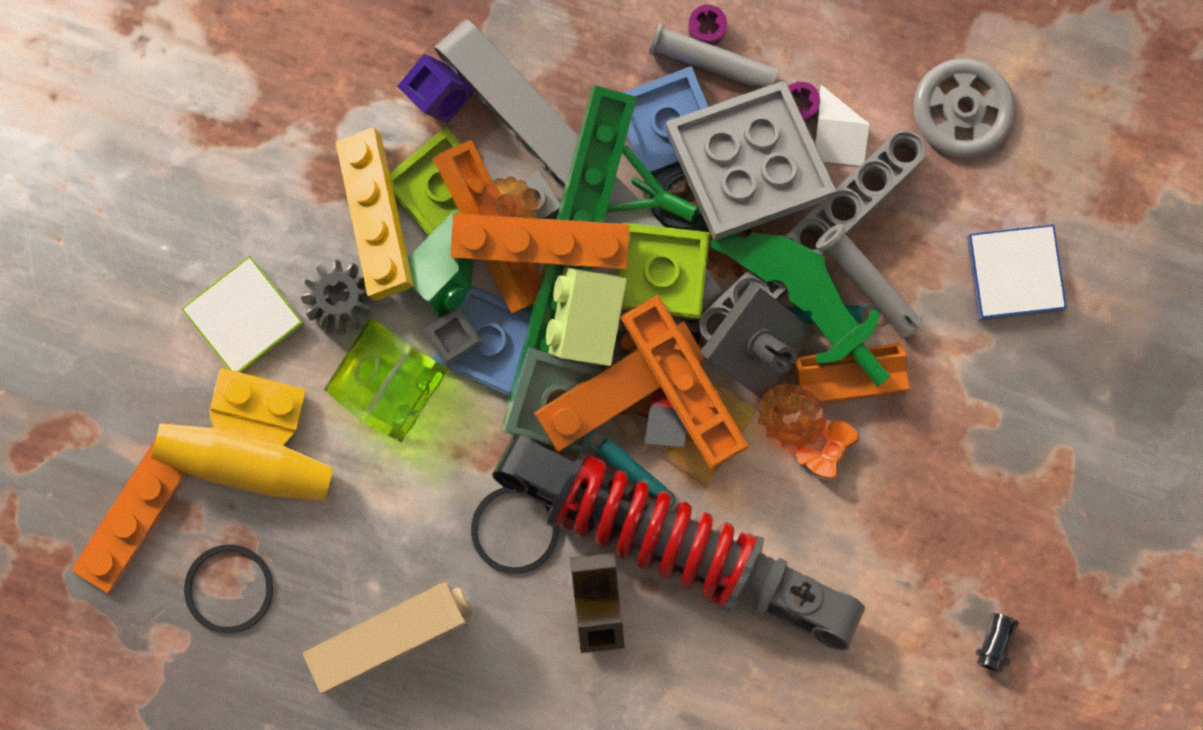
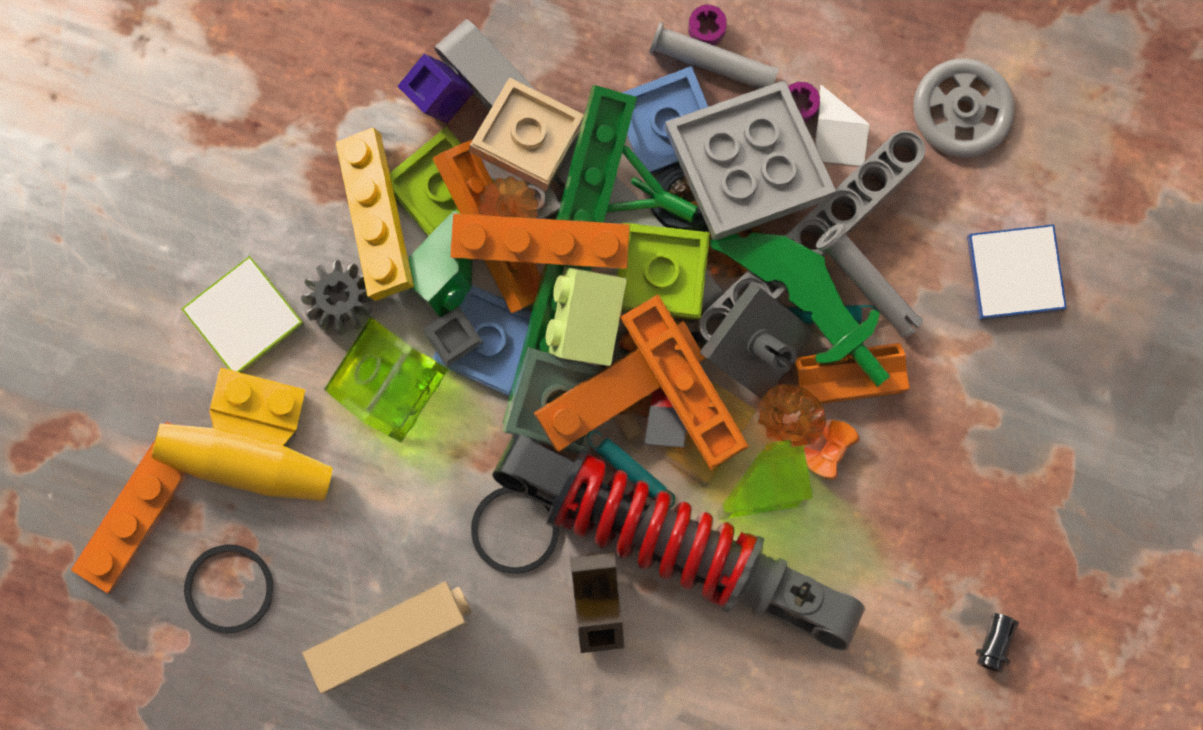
(527, 134): none -> tan tile
(772, 483): none -> clear neon green slope

